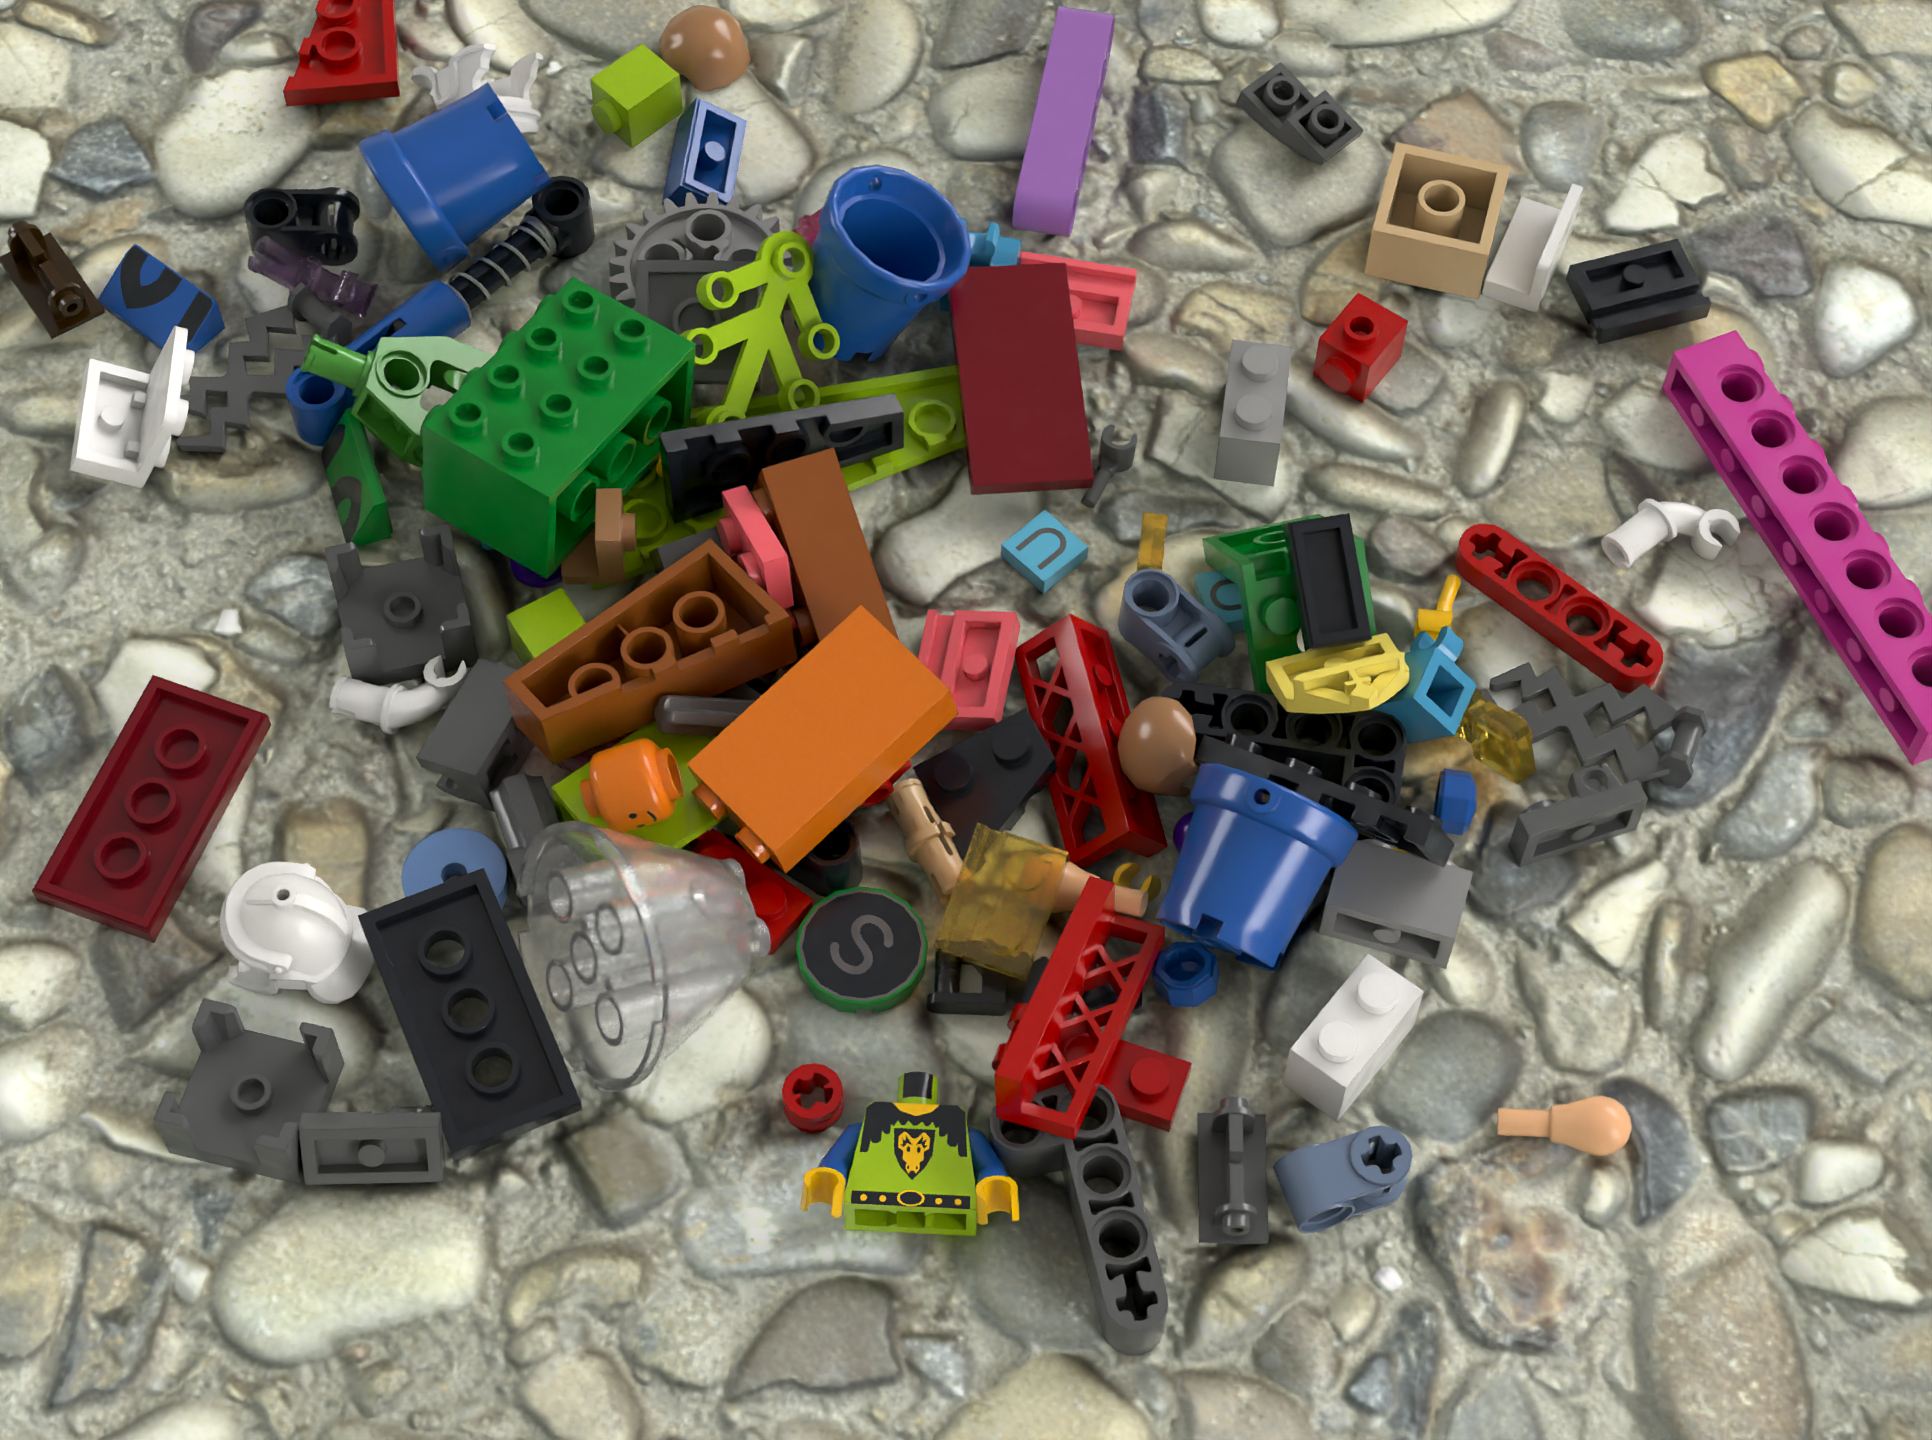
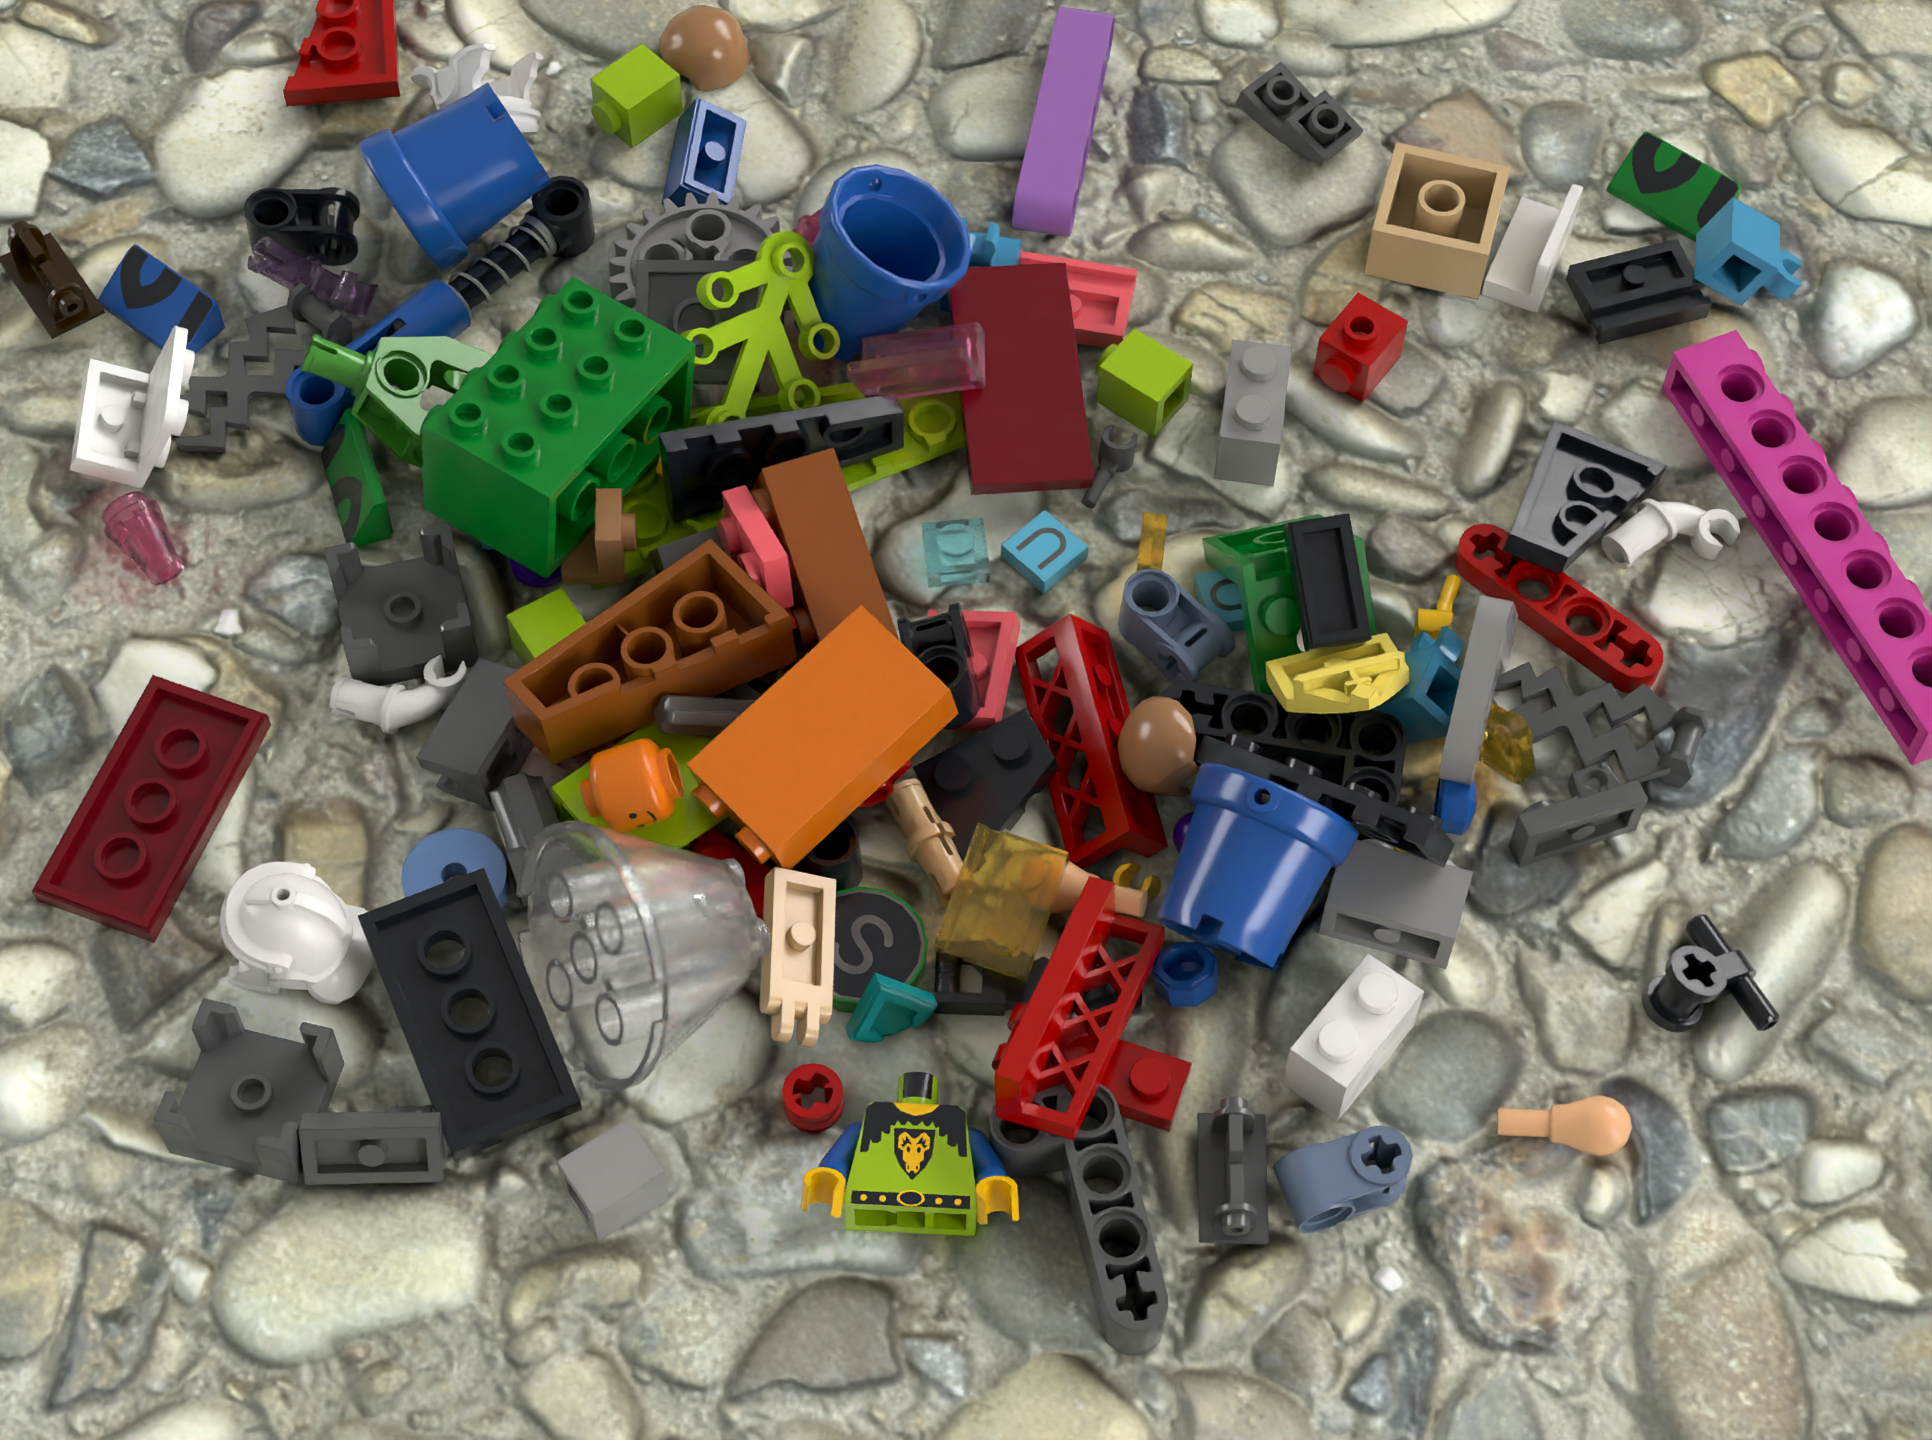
(142, 535): none -> clear pink cone
(613, 1179): none -> light grey panel
(801, 954): none -> tan hinge
(888, 1009): none -> teal tile
(921, 362): none -> clear pink panel
(947, 651): none -> black piece
(955, 552): none -> clear light blue plate
(1143, 382): none -> lime brick
(1486, 653): none -> light grey beam
(1576, 496): none -> wing
(1671, 185): none -> slope
(1702, 975): none -> black piece
(1742, 253): none -> dark azure brick

